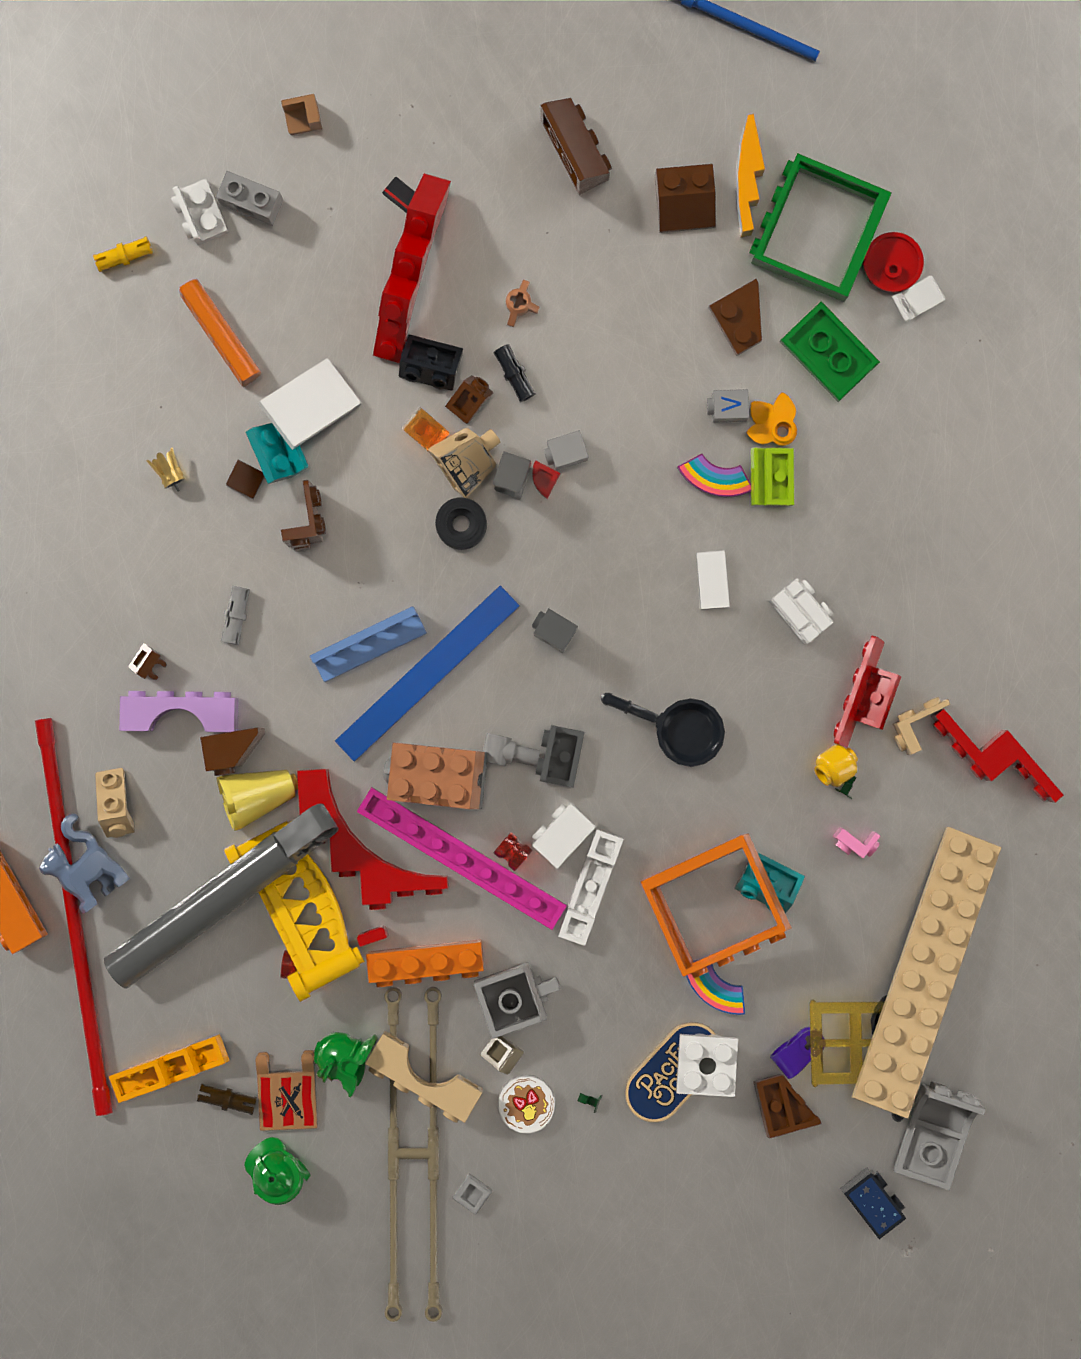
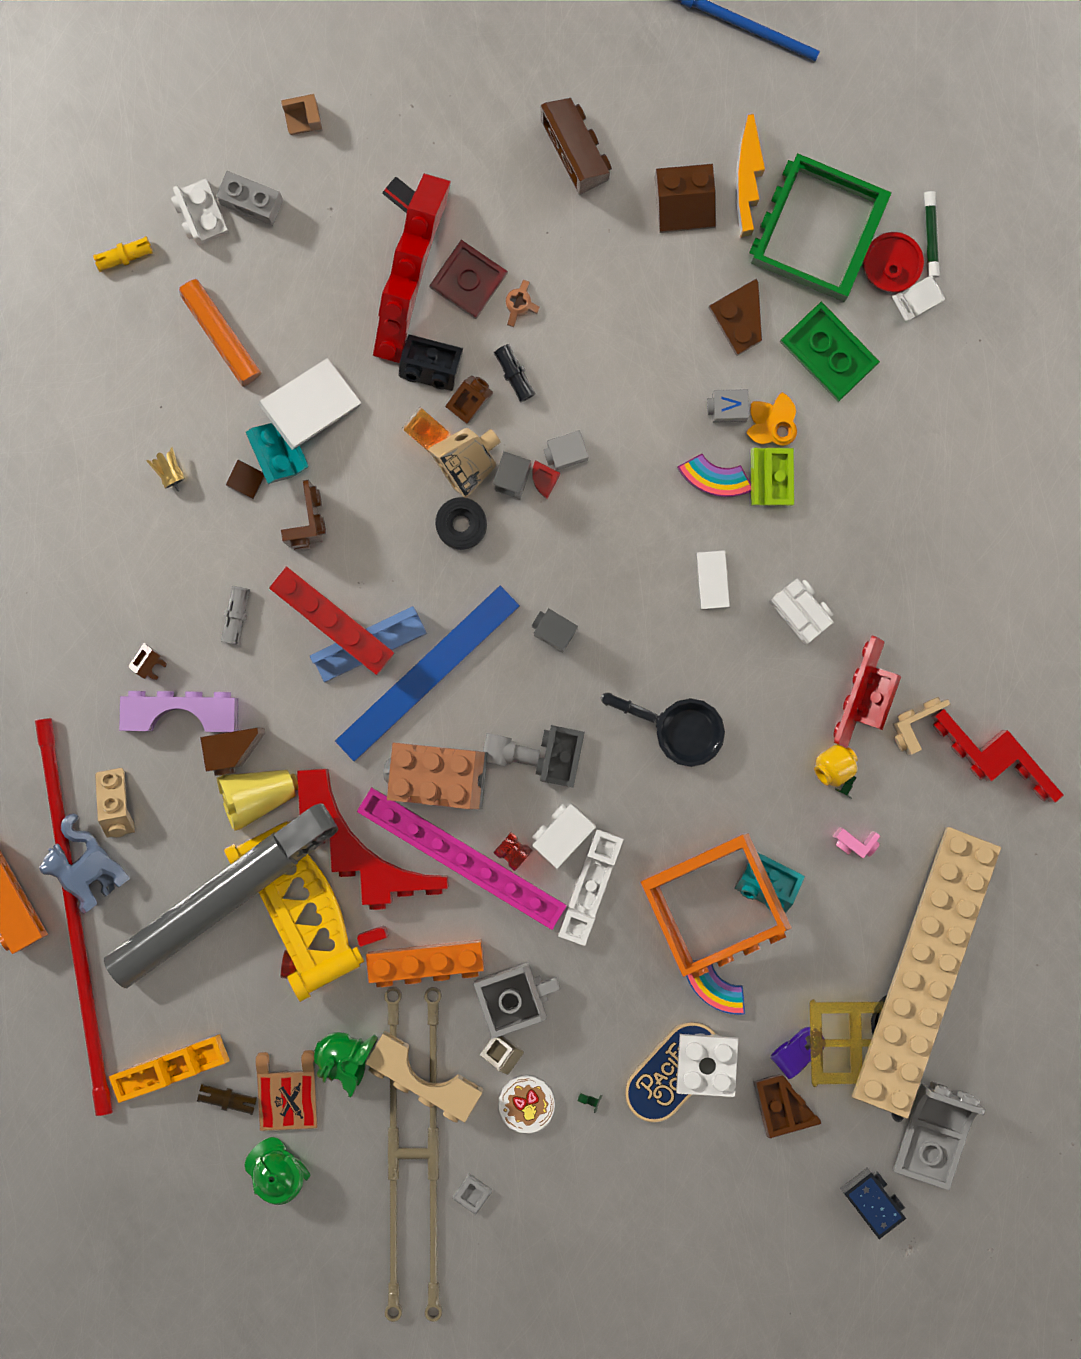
(332, 620): none -> red bracket
(468, 279): none -> dark red tile
(931, 233): none -> dark green bar

